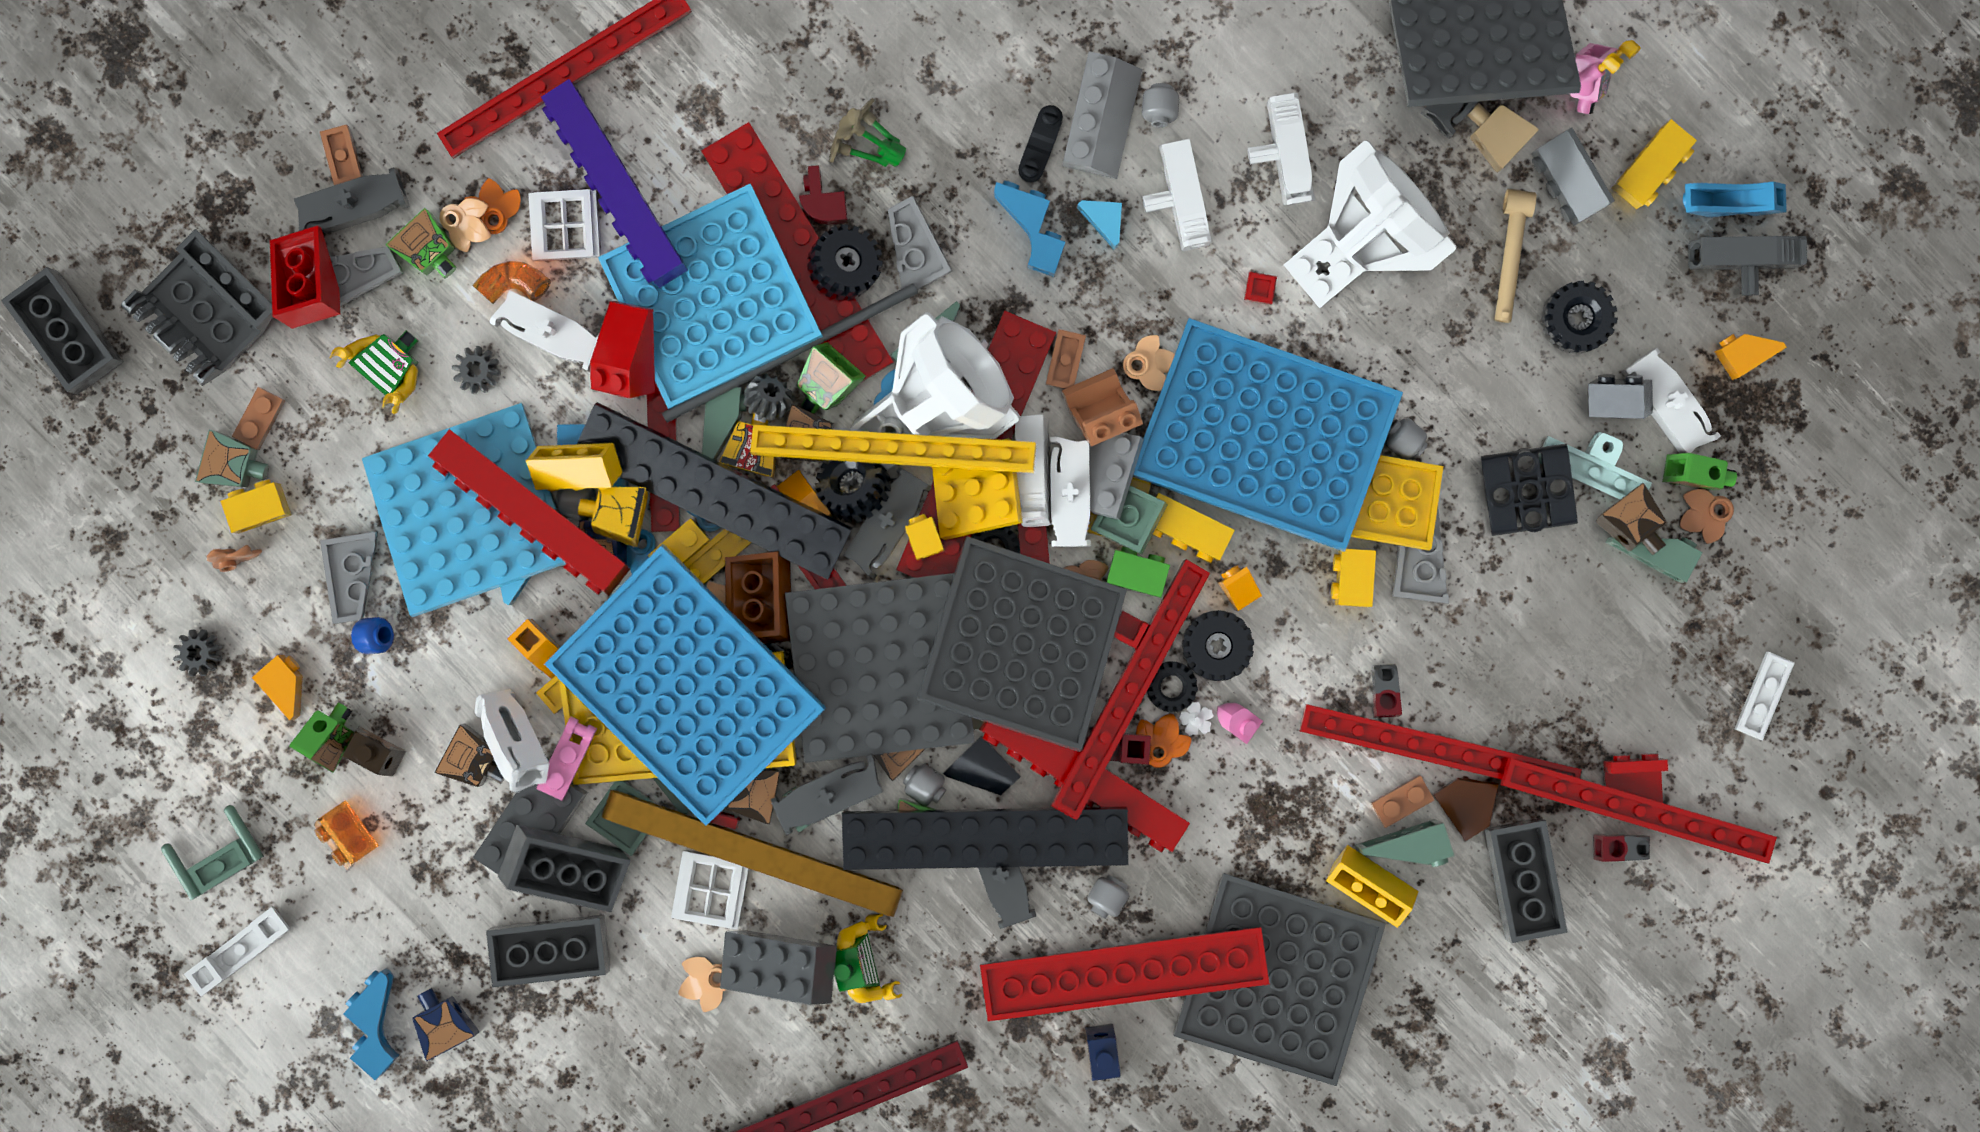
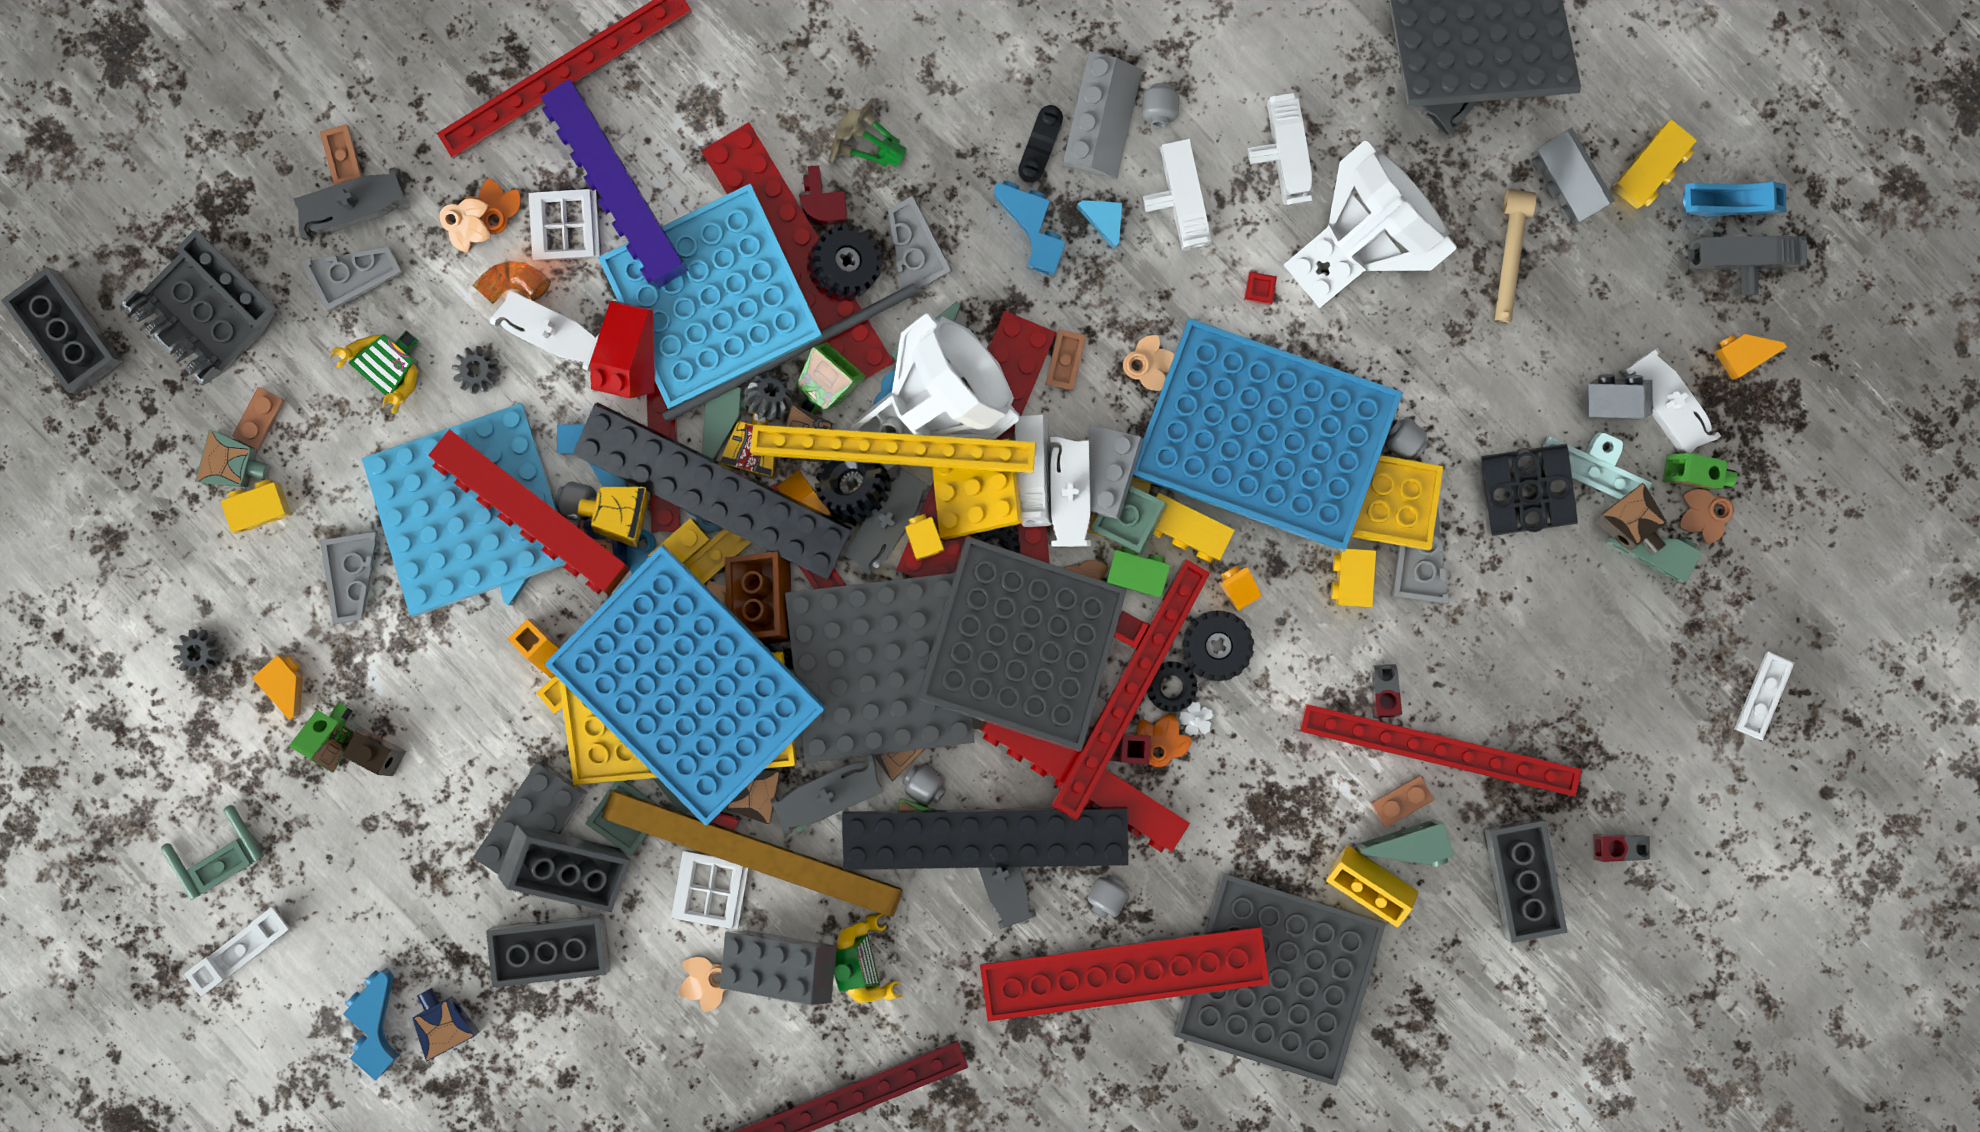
(227, 559): nougat plate -> none
(303, 279): red slope -> none
(345, 835): clear orange bracket -> none
(372, 635): blue head -> none
(424, 245): torso -> none
(469, 759): torso -> none
(511, 740): white piece -> none
(567, 759): bright pink plate -> none
(574, 466): yellow brick -> none
(983, 768): black slope -> none
(1101, 407): nougat panel -> none
(1102, 1052): dark blue torso -> none
(1238, 721): bright pink plate -> none
(1468, 804): reddish brown slope -> none
(1500, 134): tan torso -> none
(1595, 68): bright pink torso -> none
(1596, 310): black bush -> none
(1636, 776): red bracket -> none
(1638, 810): red plate -> none

